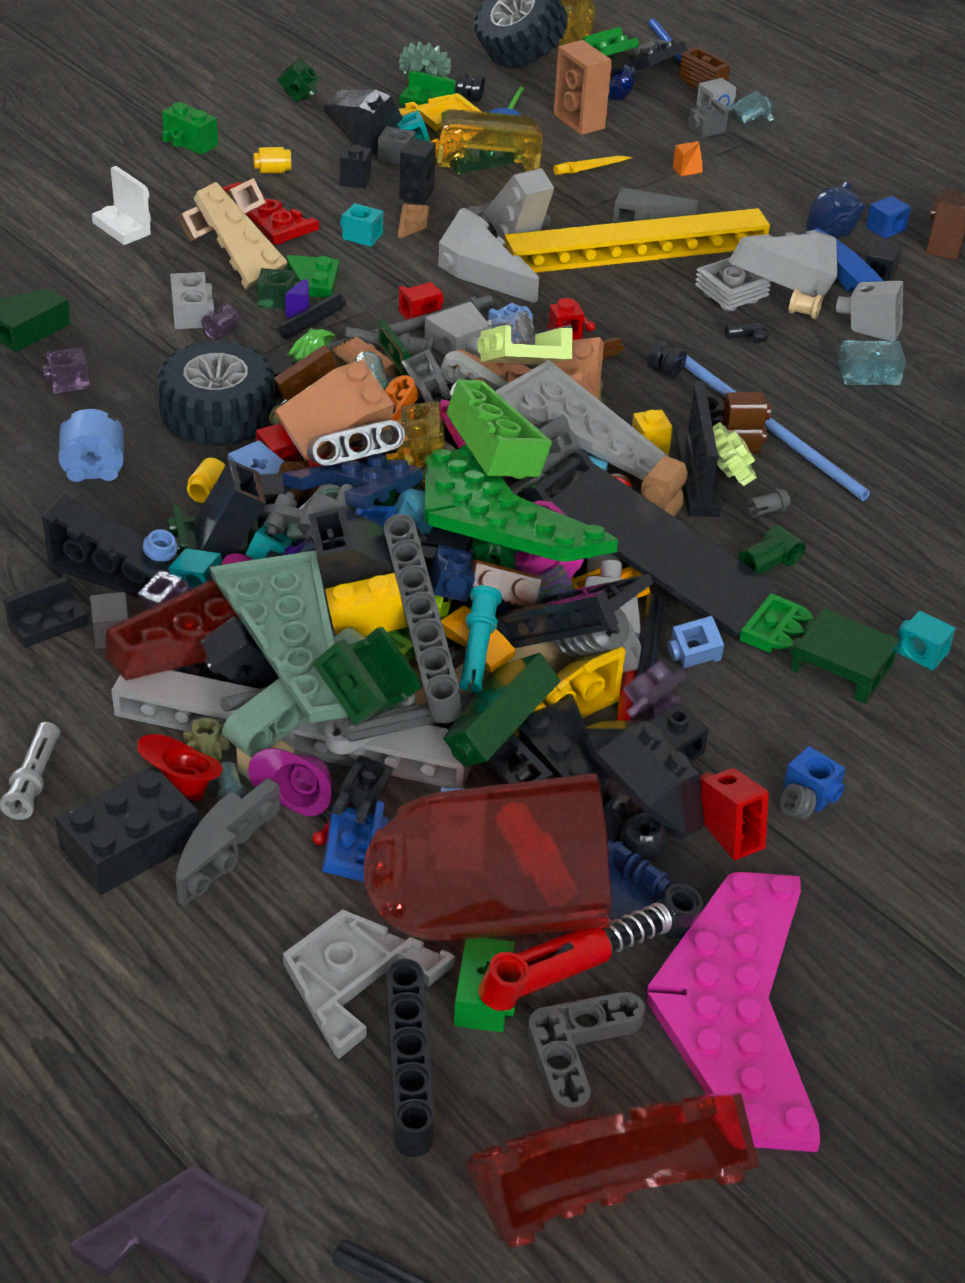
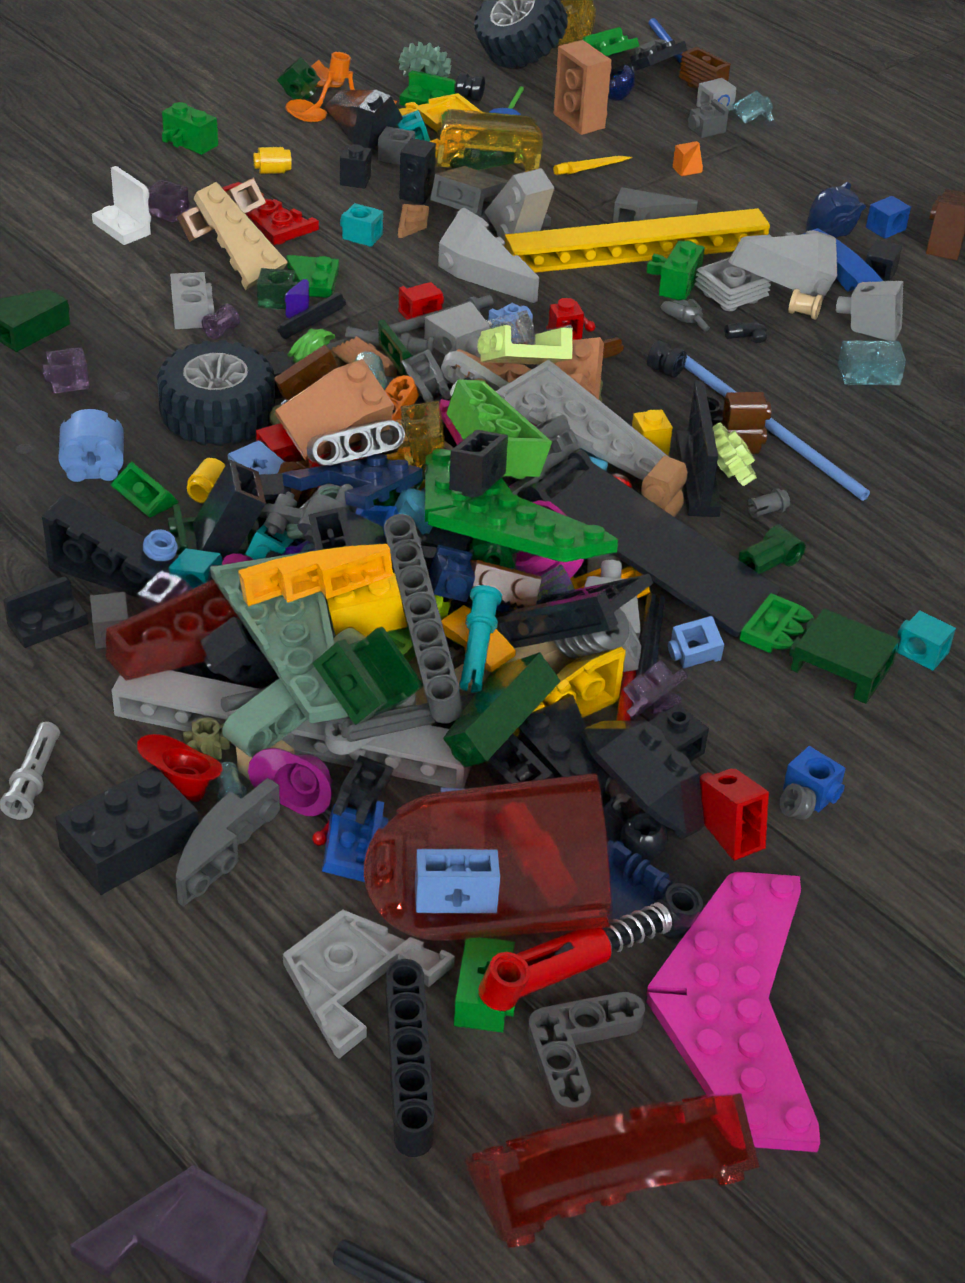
(143, 491): none -> green slope
(168, 200): none -> clear purple brick
(326, 570): none -> light orange slope
(331, 77): none -> orange plant
(457, 881): none -> medium blue brick
(466, 188): none -> dark grey panel
(478, 463): none -> black brick
(678, 270): none -> green brick
(685, 311): none -> dark grey piece

